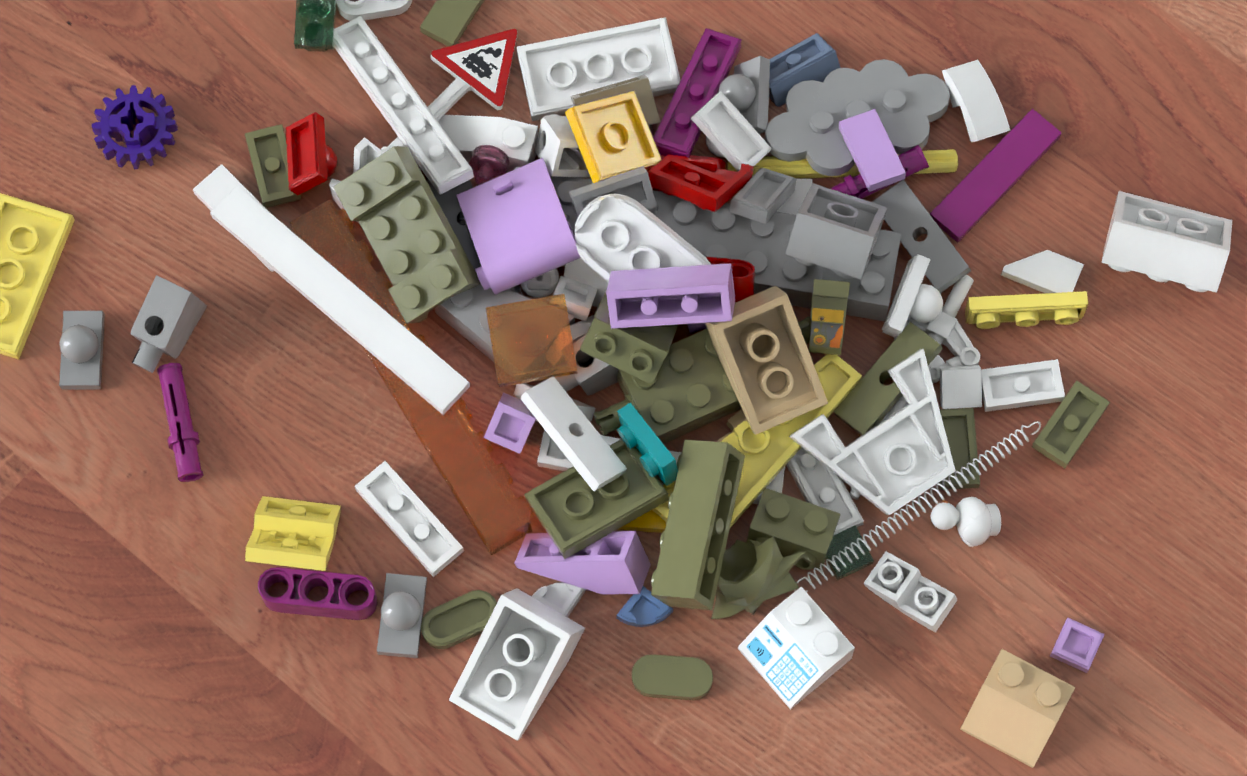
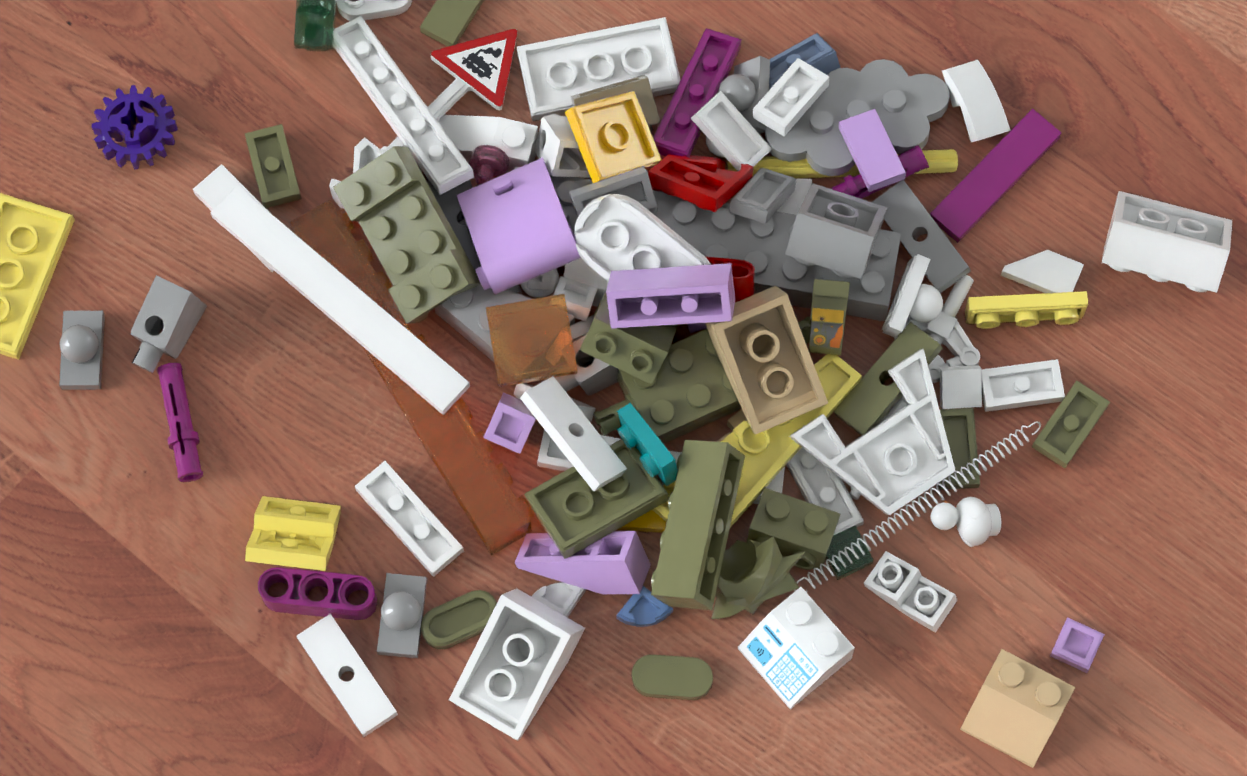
(308, 155): red tile -> none
(335, 655): none -> white tile
(790, 97): none -> white plate

